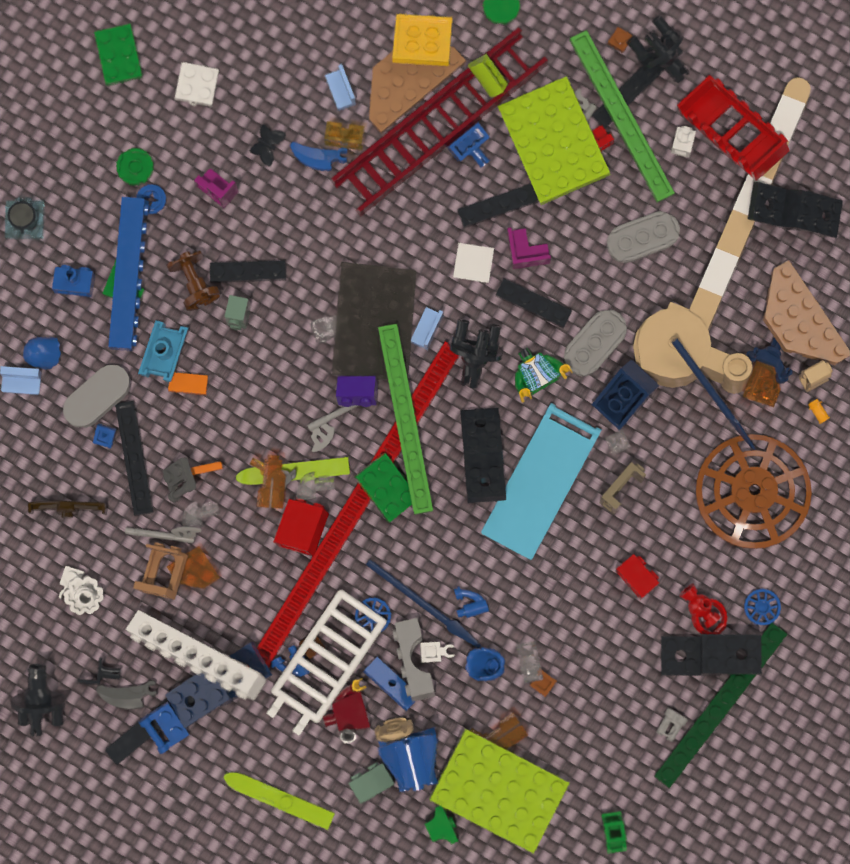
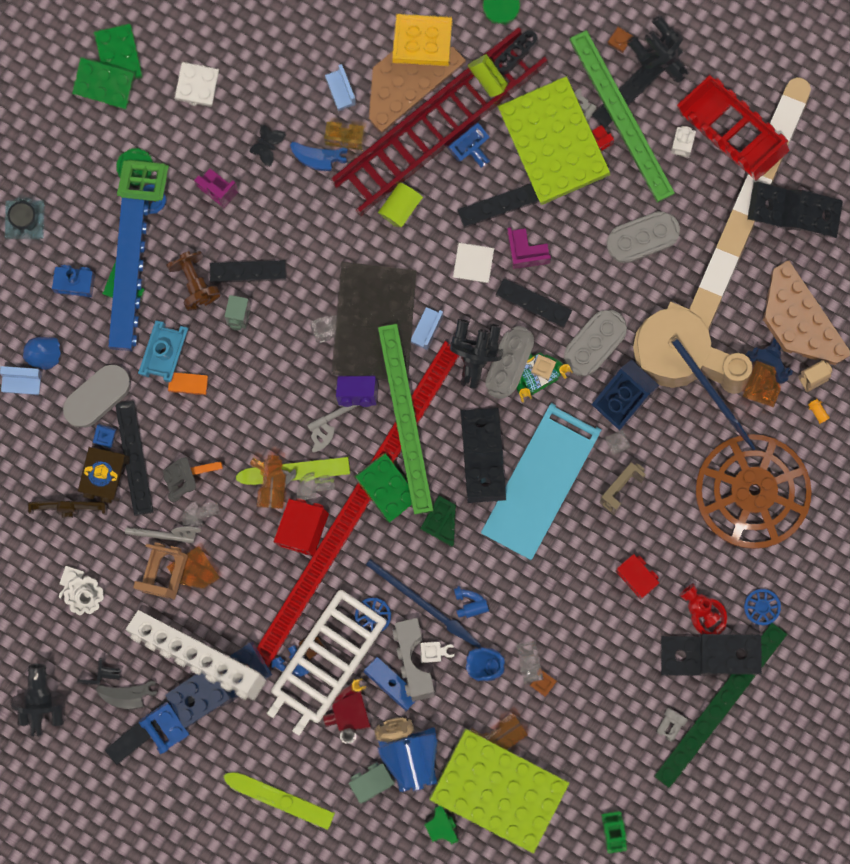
(102, 474): none -> dark brown panel
(103, 82): none -> green plate
(125, 179): none -> bright green piece
(400, 205): none -> lime brick
(441, 521): none -> dark green wing
(506, 373): none -> light grey tile
(516, 45): none -> black beam
(543, 367): none -> tan tile

